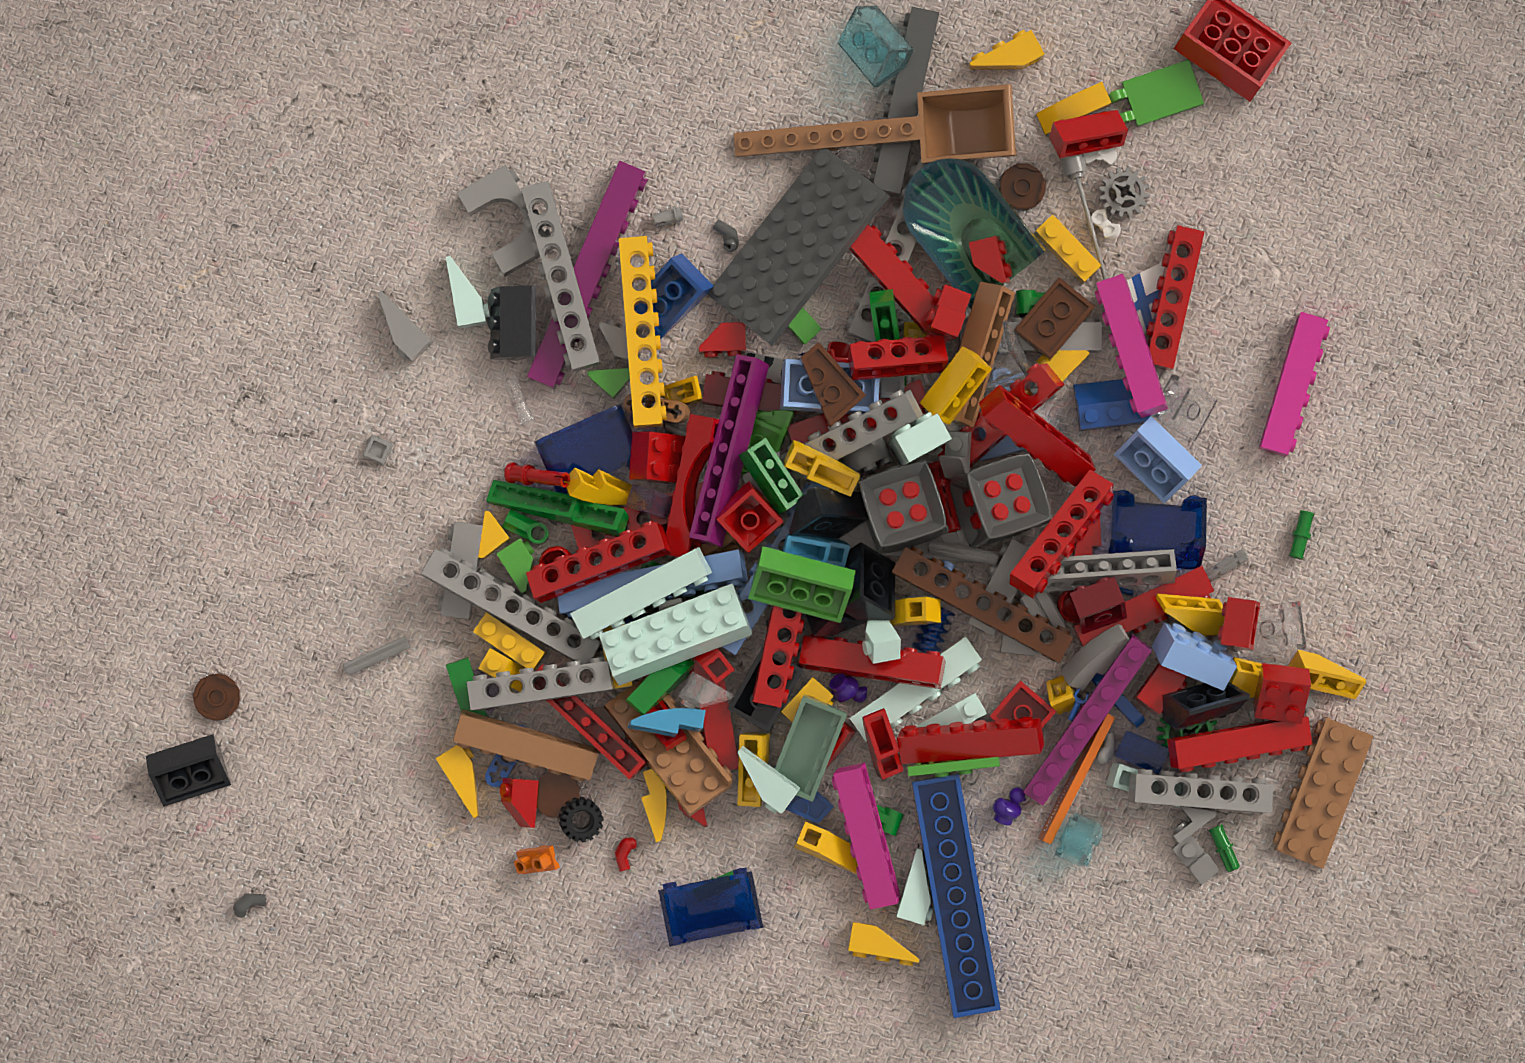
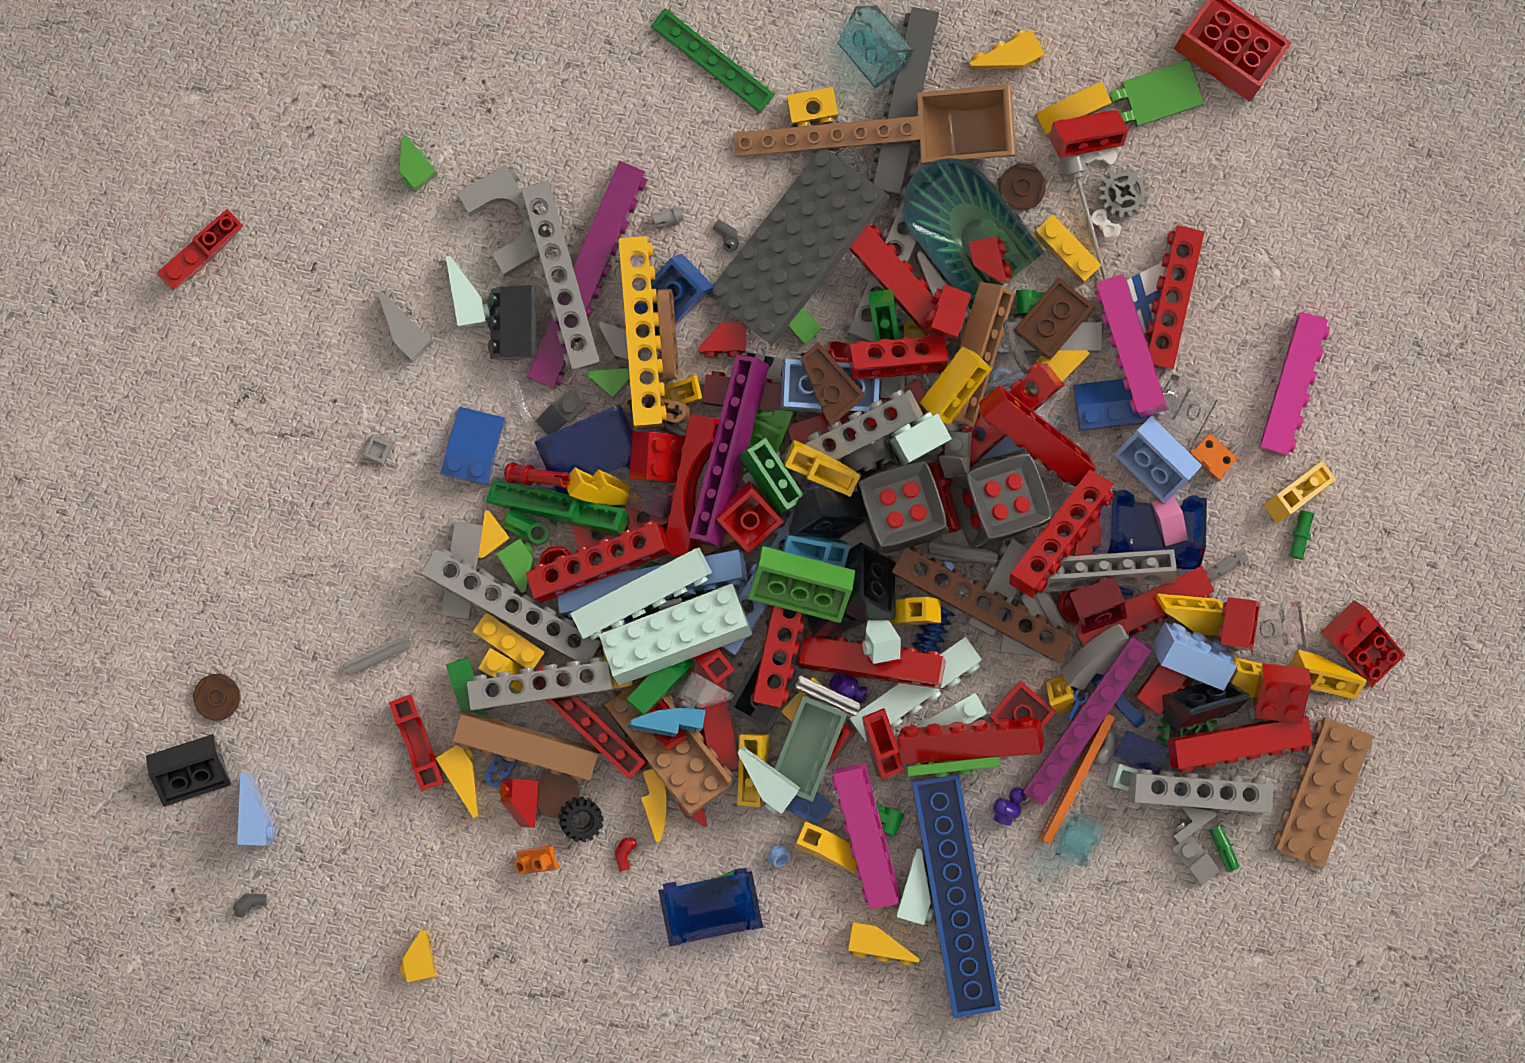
(200, 250): none -> red slope
(253, 817): none -> light blue slope
(414, 166): none -> bright green slope
(417, 742): none -> red arch
(418, 960): none -> yellow slope
(473, 446): none -> blue slope
(560, 413): none -> dark grey slope
(668, 334): none -> medium nougat beam
(712, 60): none -> green tile
(779, 856): none -> light blue plate
(822, 97): none -> yellow brick
(827, 696): none -> light grey axle
(929, 273): none -> light grey slope
(1170, 521): none -> bright pink slope
(1212, 457): none -> orange piece
(1299, 492): none -> yellow slope
(1363, 643): none -> red slope

